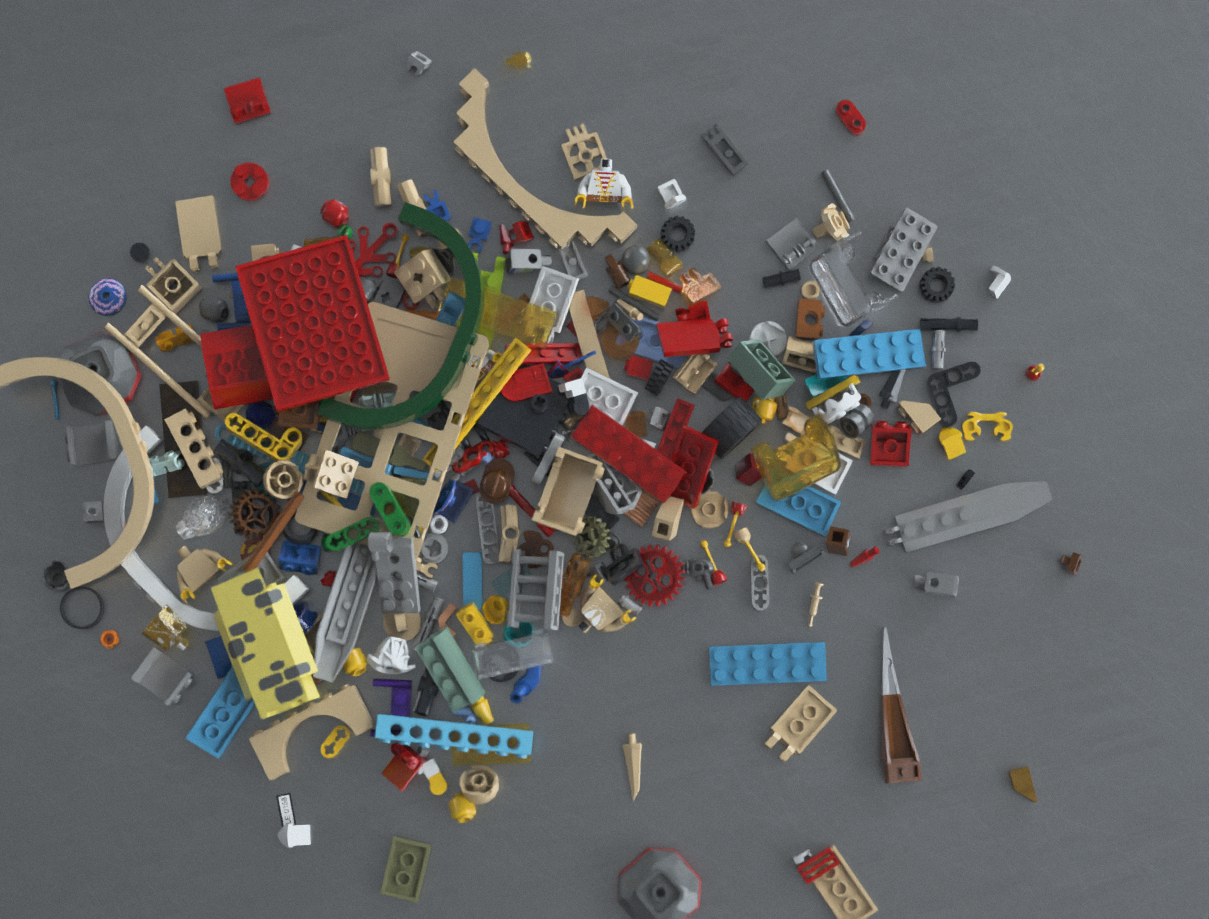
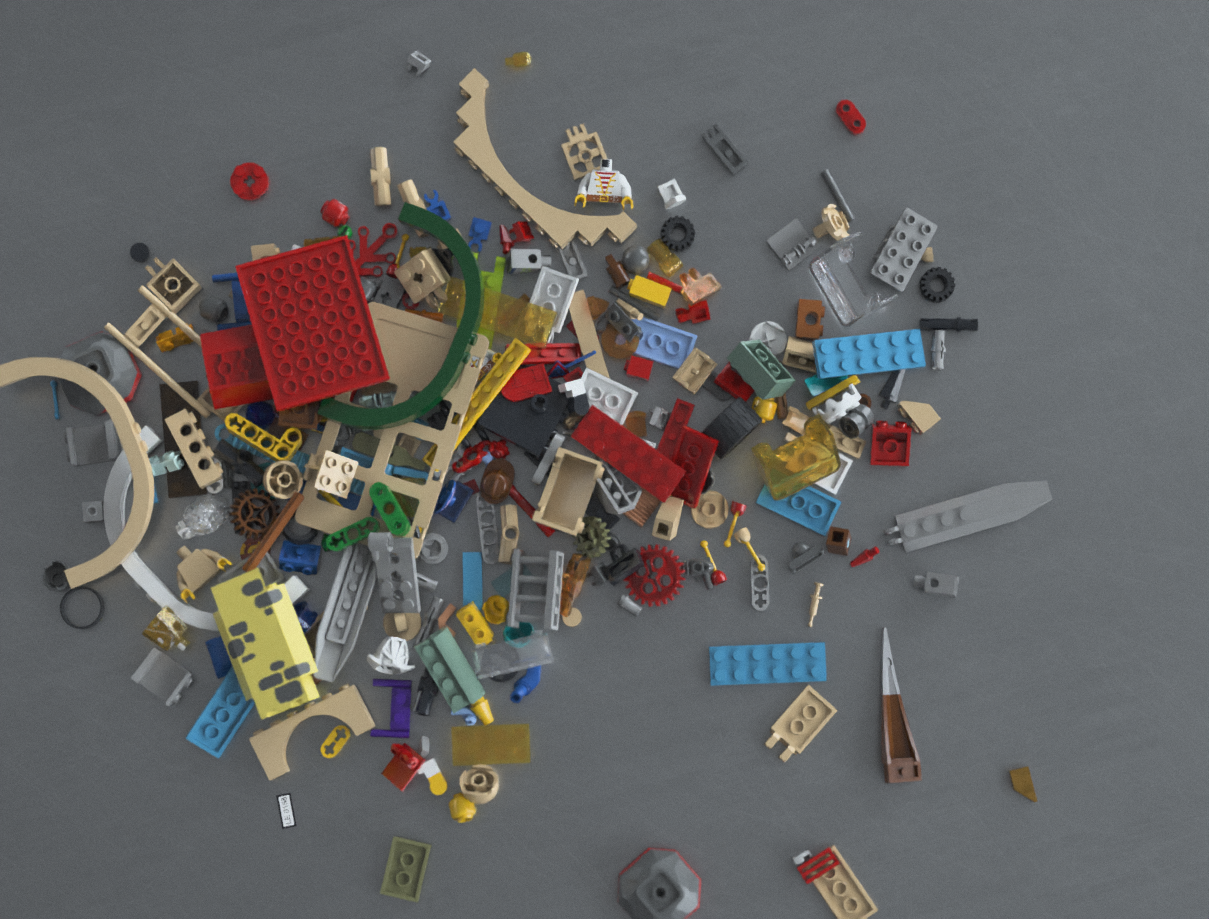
(104, 639): orange plate -> none
(115, 301): dish -> none
(199, 230): tan tile -> none
(247, 100): red hinge -> none
(294, 835): white tile -> none
(329, 578): red plant -> none
(355, 663): yellow head -> none
(385, 722): medium azure brick -> none
(424, 568): tan plate -> none
(443, 528): white plate -> none
(451, 309): dark azure plate -> none
(533, 545): reddish brown plate -> none
(600, 610): tan torso -> none
(633, 761): tan bar -> none
(659, 377): black tyre -> none
(693, 337): red tile -> none
(747, 471): dark red panel -> none
(781, 278): black axle -> none
(810, 290): tan tile -> none
(861, 328): dark blue tile -> none
(945, 383): black beam -> none
(952, 442): yellow tile -> none
(965, 479): black tile -> none
(1000, 282): white tile -> none
(1003, 426): yellow helmet -> none
(1032, 375): red hinge -> none
(1073, 563): reddish brown tile -> none

